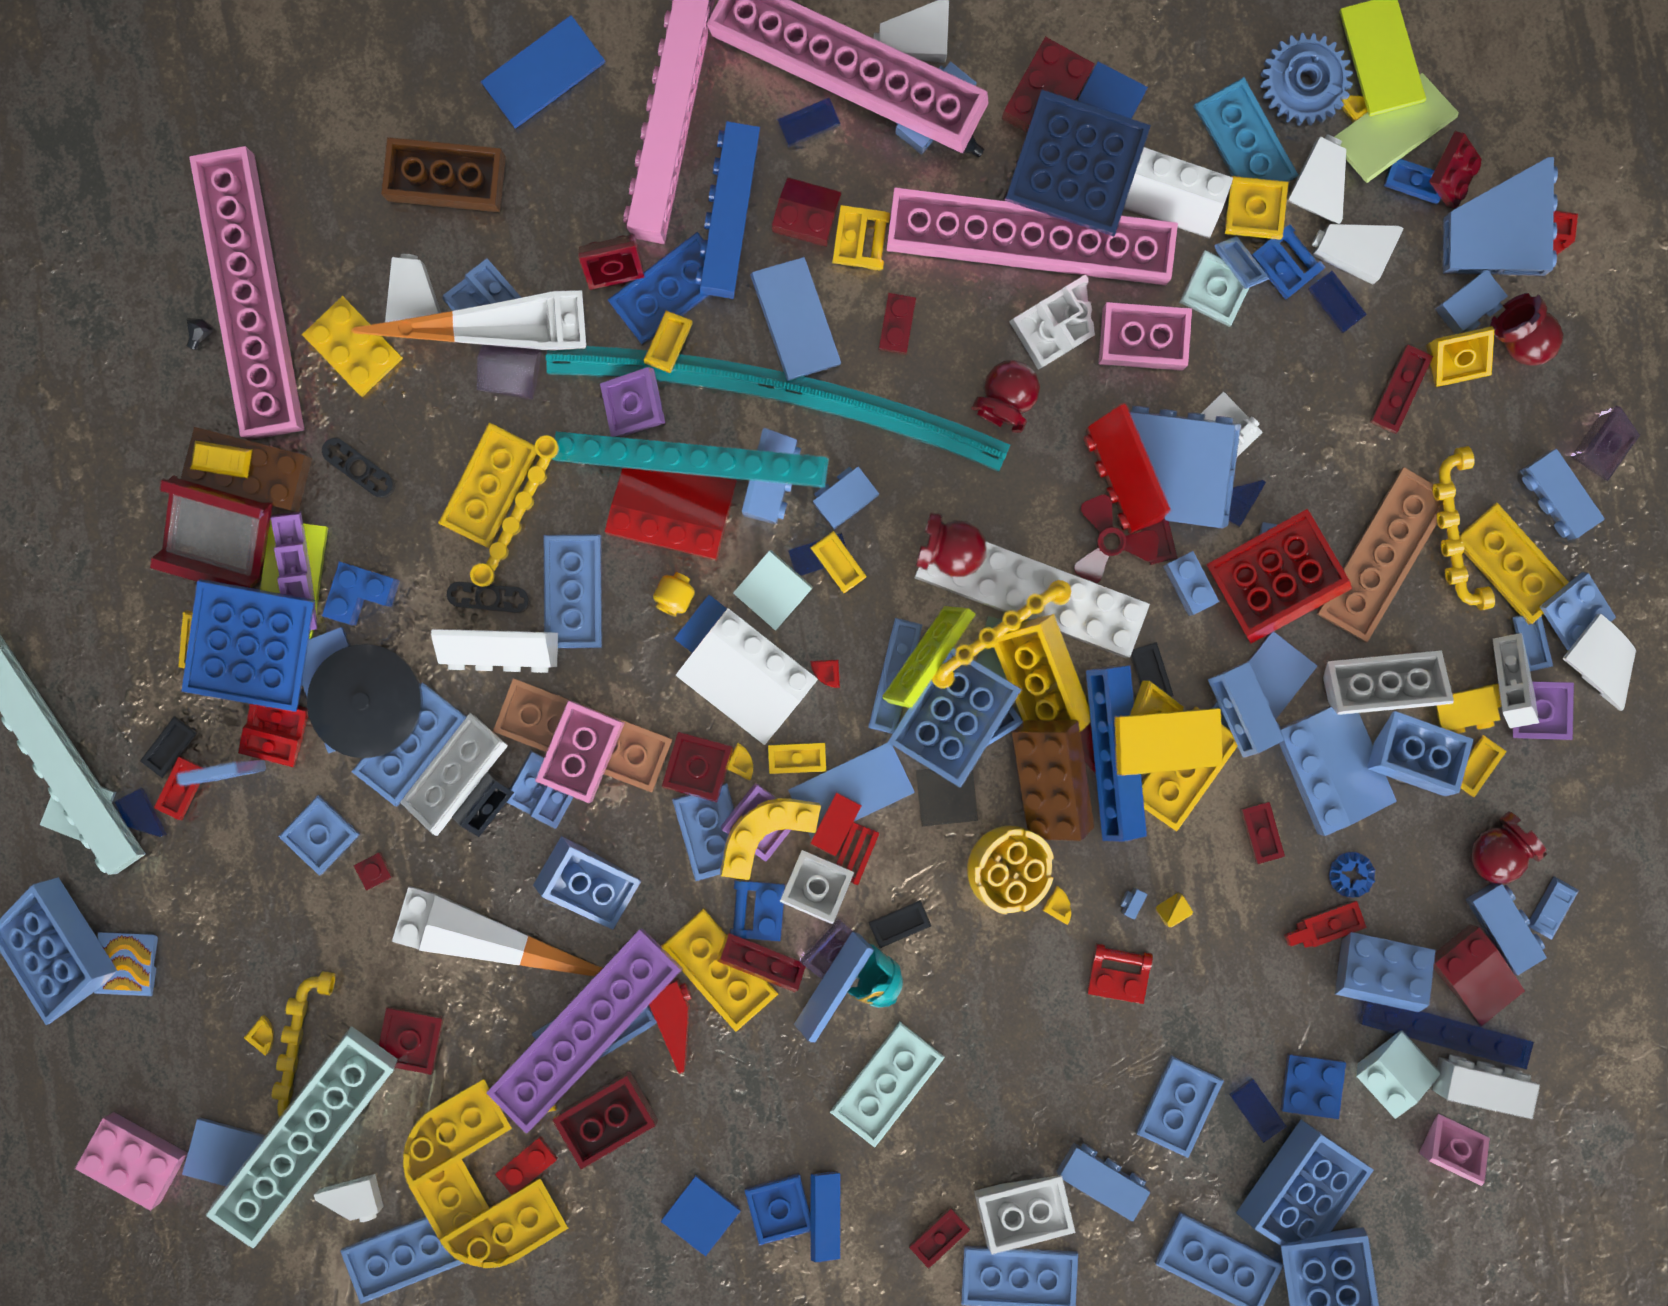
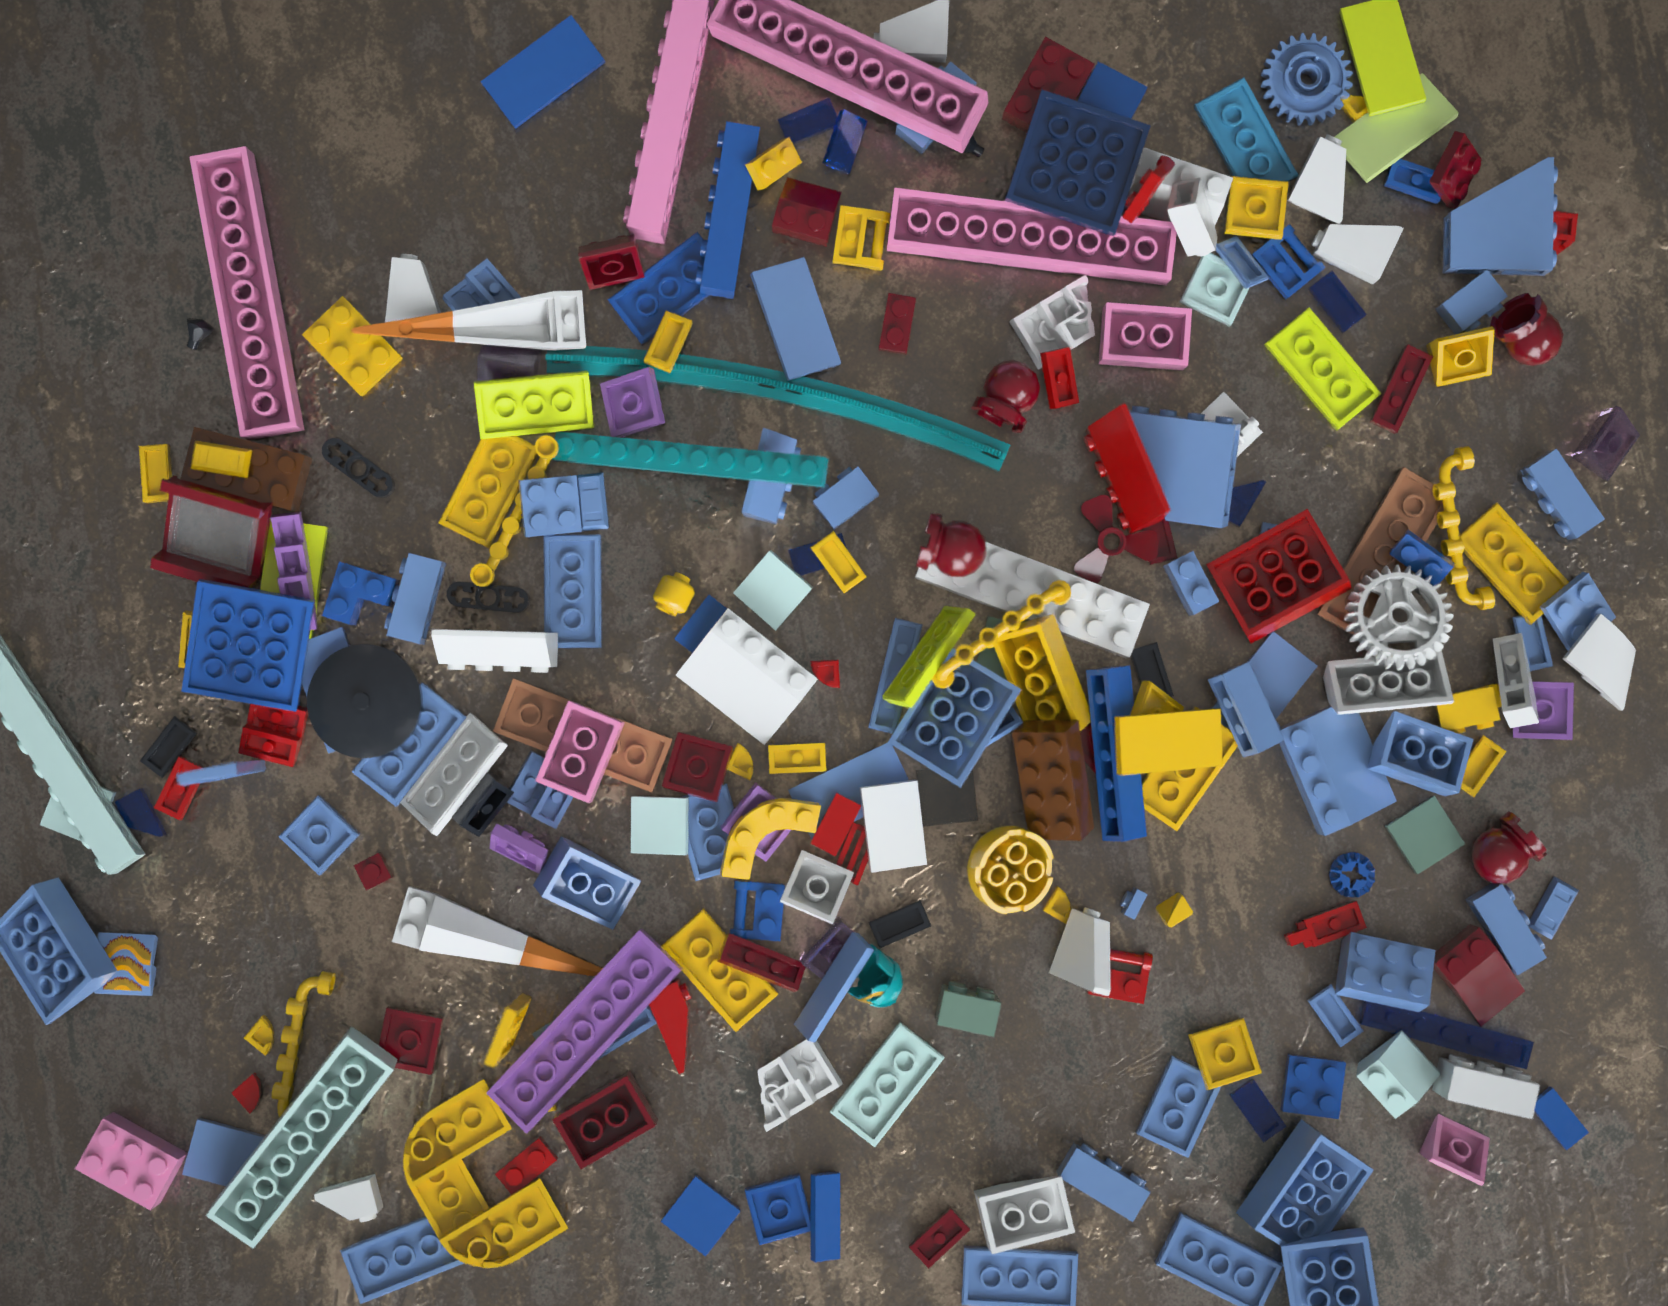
(154, 466): none -> yellow tile
(249, 1093): none -> red tile
(415, 598): none -> medium blue brick
(443, 174): reddish brown brick -> none
(508, 1029): none -> yellow tile
(518, 847): none -> medium lavender hinge
(534, 404): none -> neon yellow tile
(550, 505): none -> medium blue plate
(592, 501): none -> medium blue tile
(659, 825): none -> light aqua tile
(672, 510): red slope -> none
(773, 163): none -> yellow plate
(795, 1081): none -> white slope
(844, 141): none -> clear blue tile
(893, 825): none -> white tile
(968, 1009): none -> sand green brick
(1059, 377): none -> red plate
(1084, 952): none -> white slope
(1151, 181): none -> red plate
(1192, 217): none -> white slope
(1225, 1054): none -> yellow tile
(1262, 832): dark red plate -> none
(1322, 369): none -> neon yellow tile
(1335, 1015): none -> medium blue tile
(1381, 628): none -> white gear
(1421, 556): none -> blue plate
(1424, 834): none -> sand green tile
(1559, 1118): none -> blue tile

